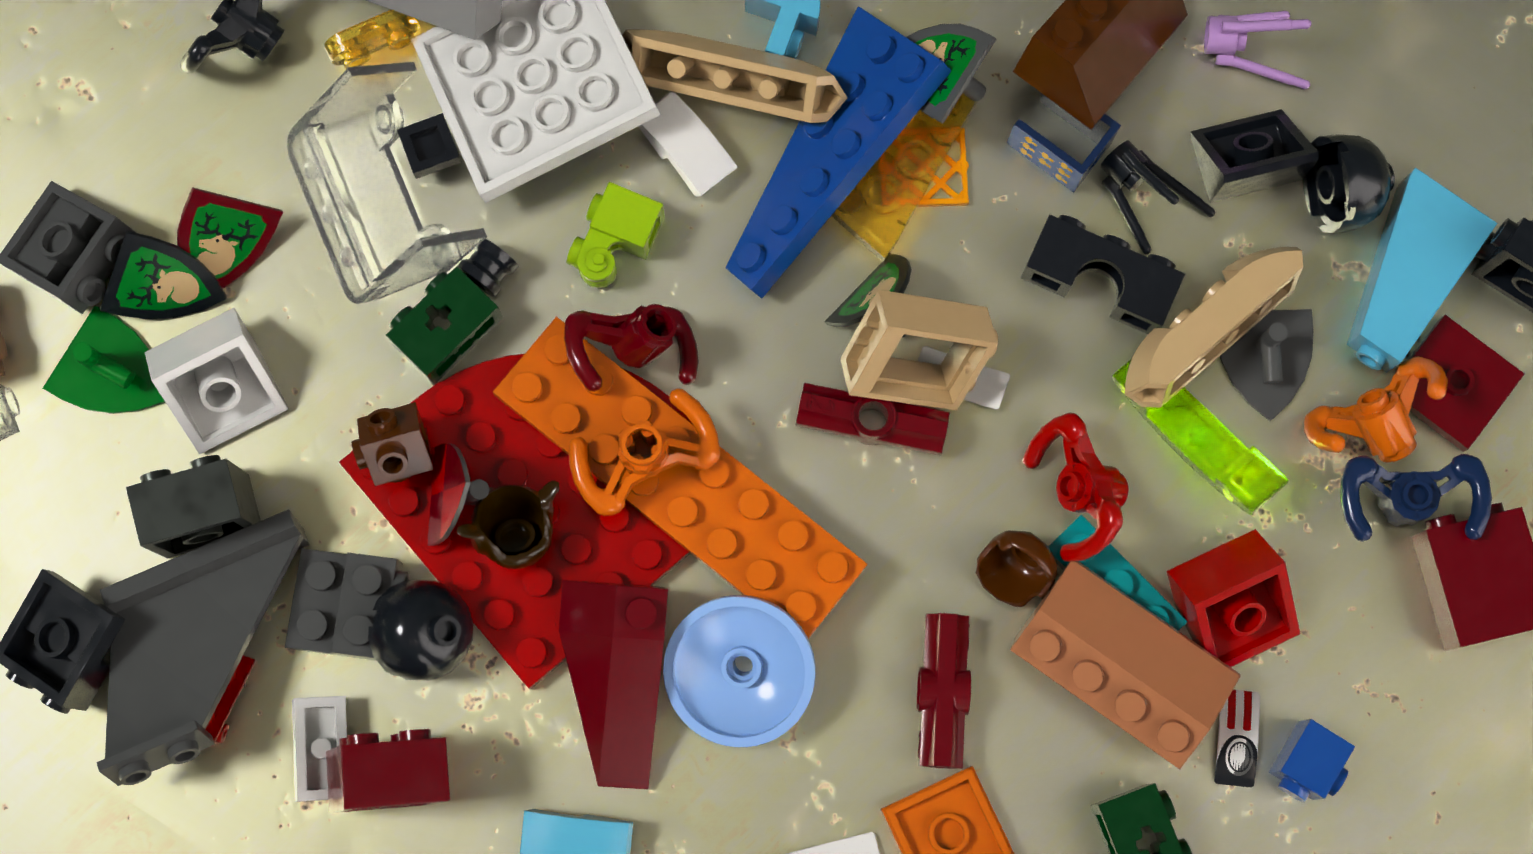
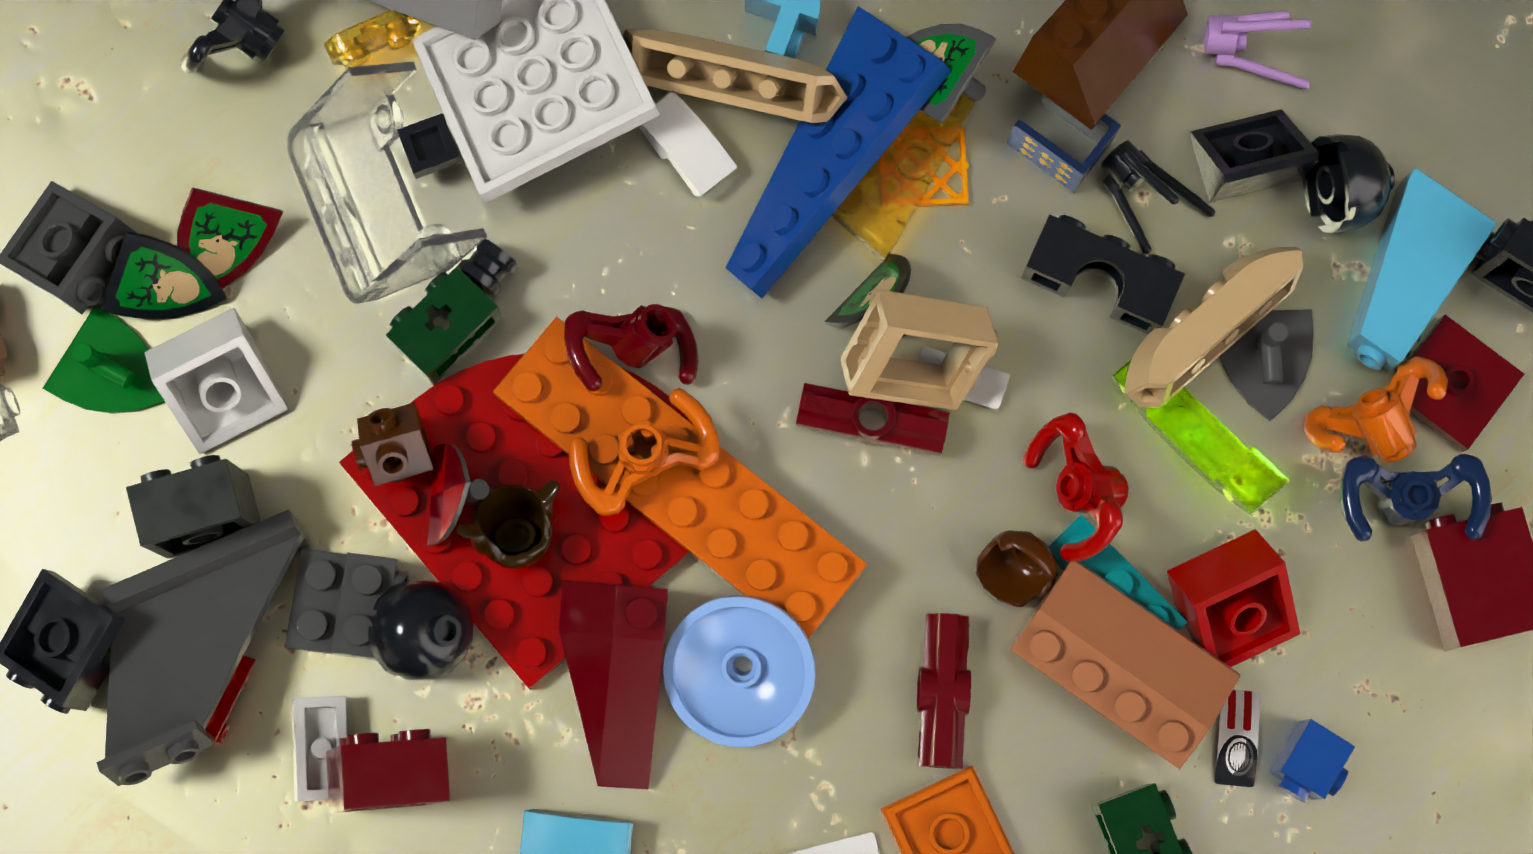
(618, 222): lime brick -> none

